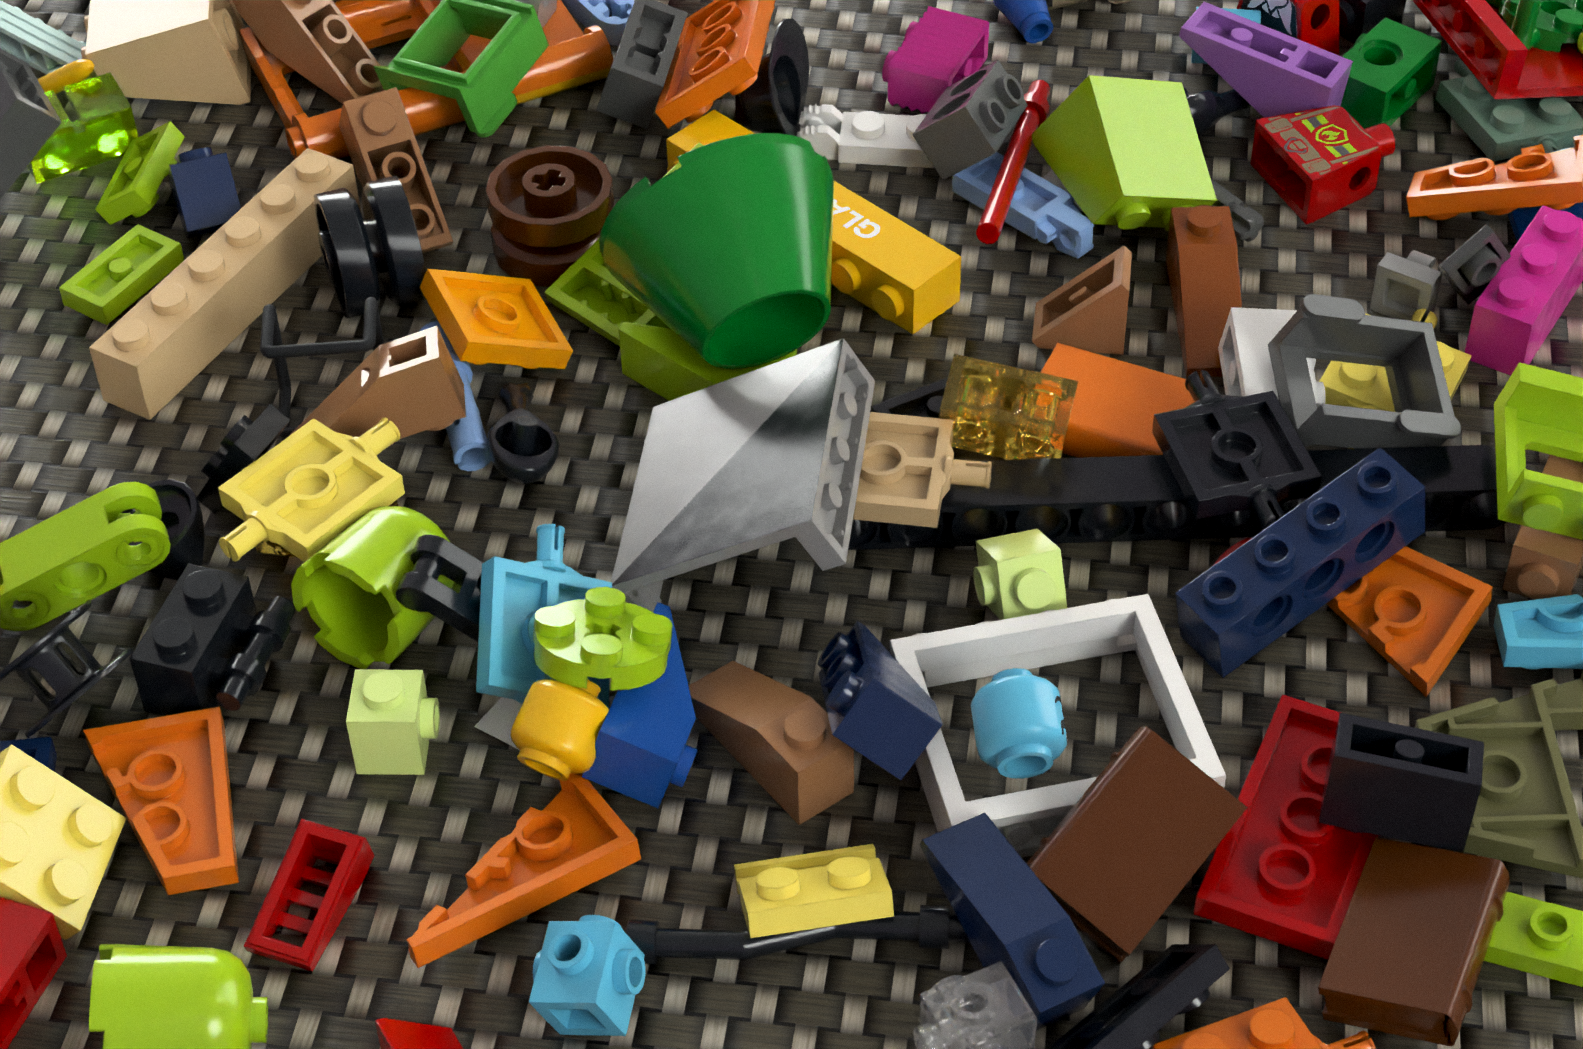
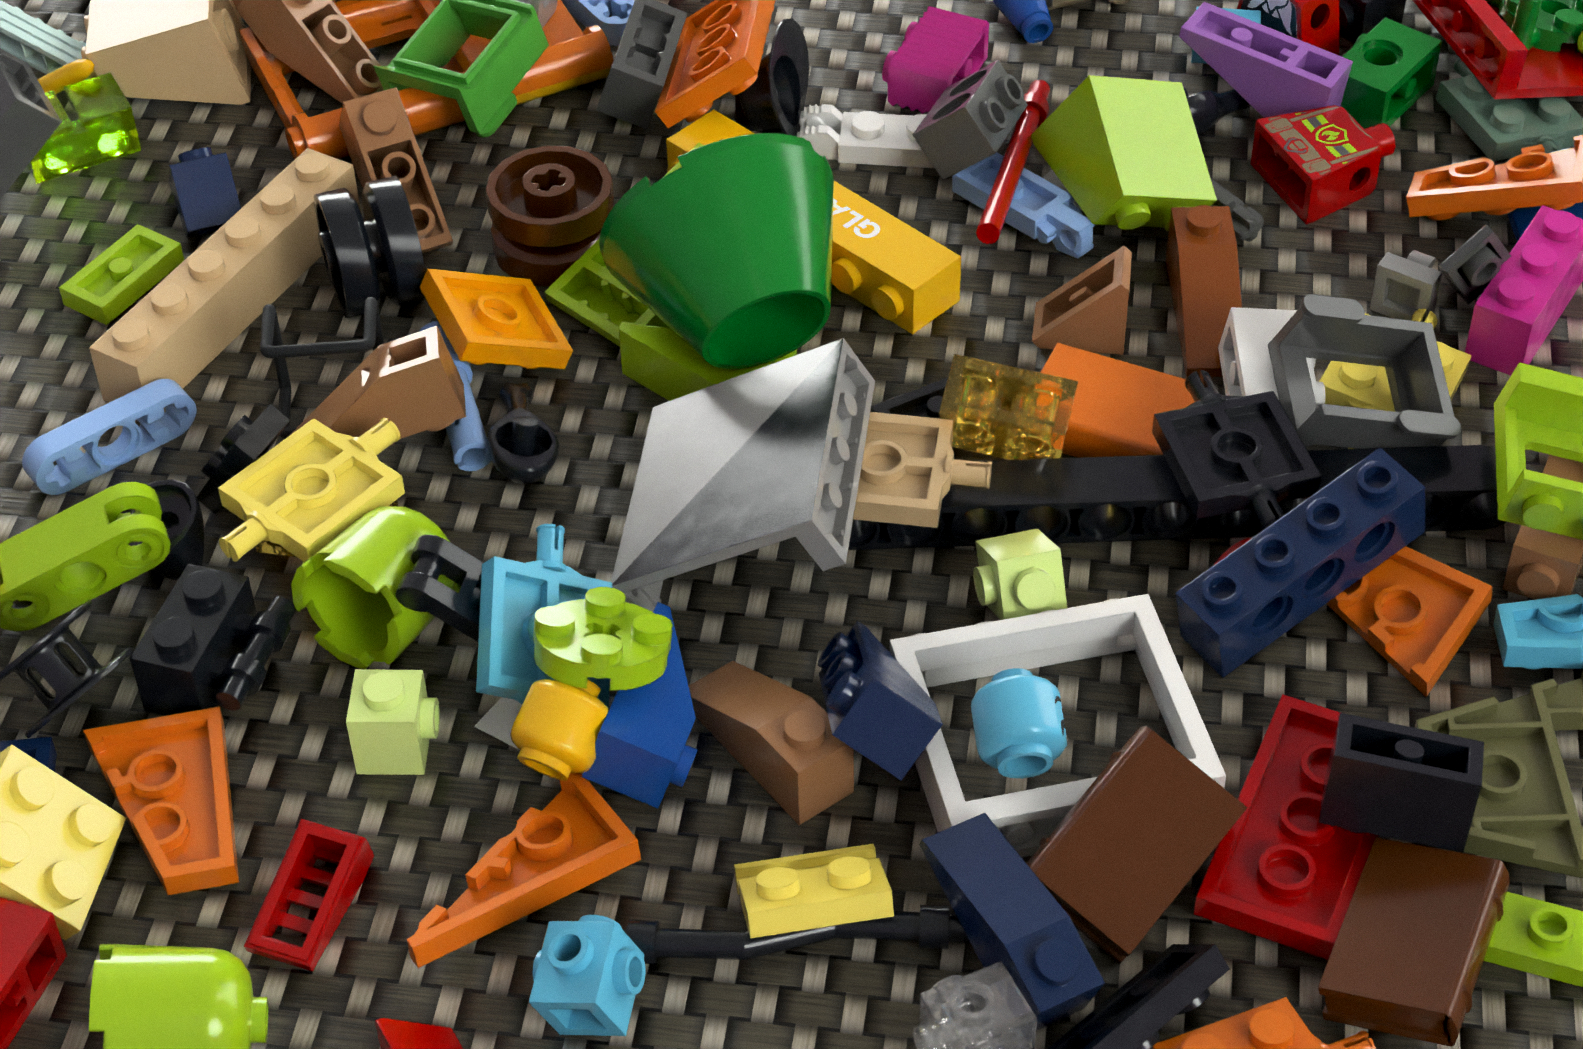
(77, 468): none -> light blue beam
(140, 174): lime plate -> none

